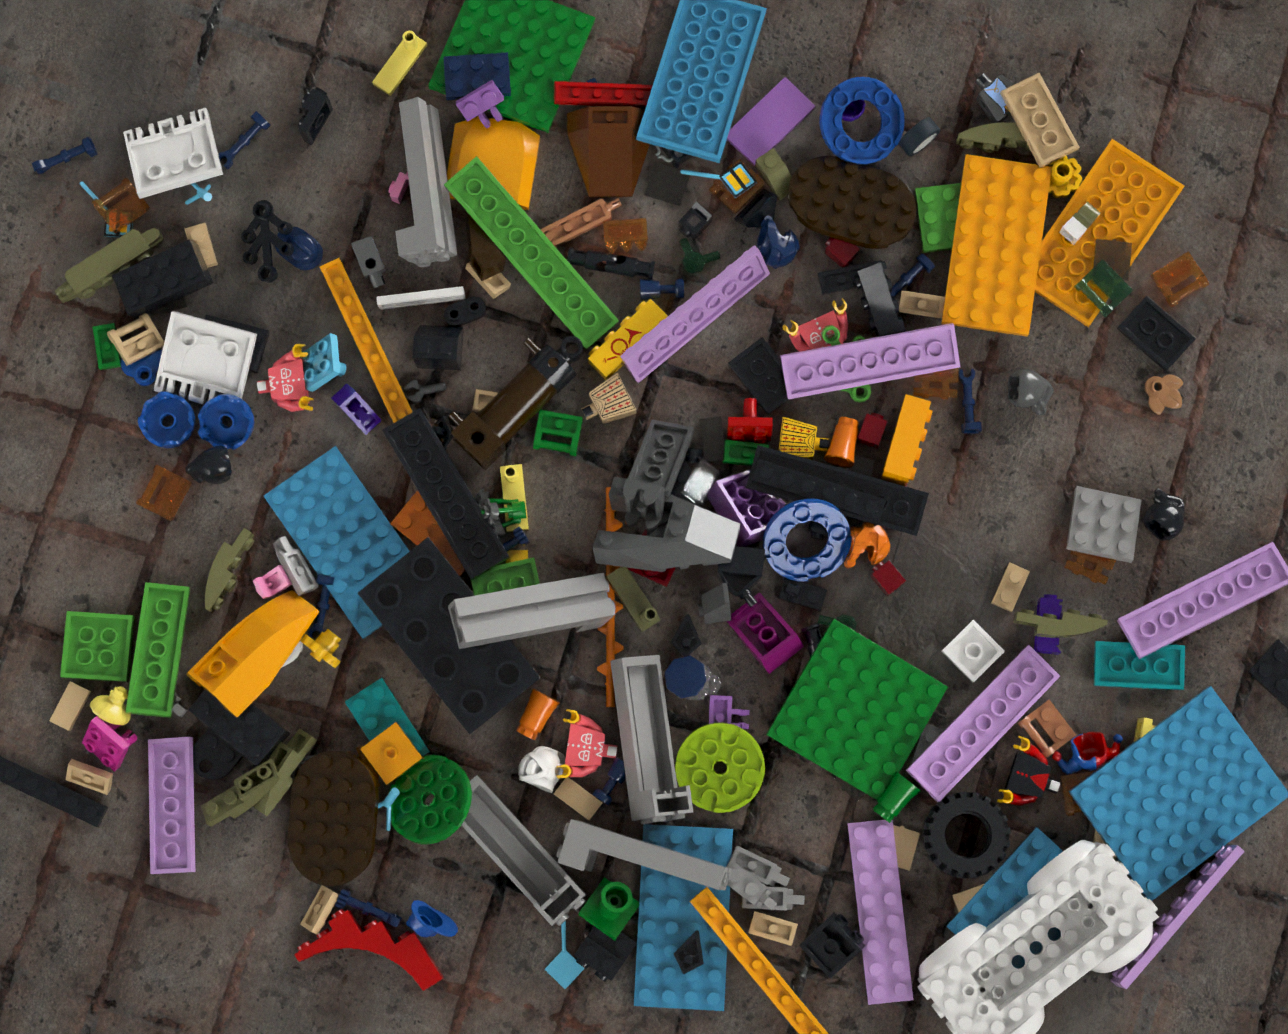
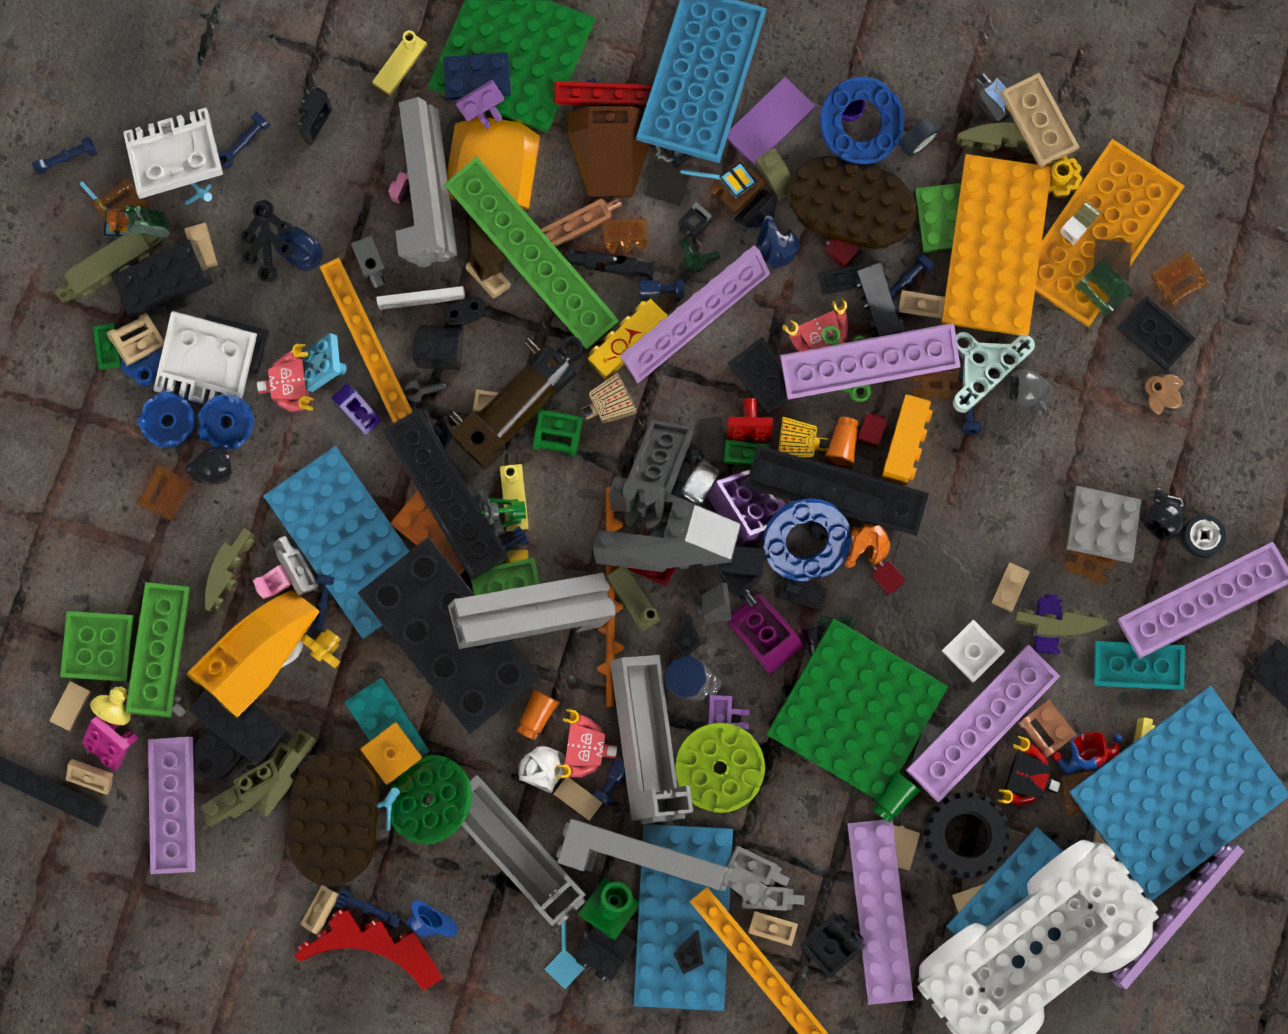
(153, 222): none -> clear green plate
(993, 359): none -> light aqua beam
(1192, 532): none -> wheel

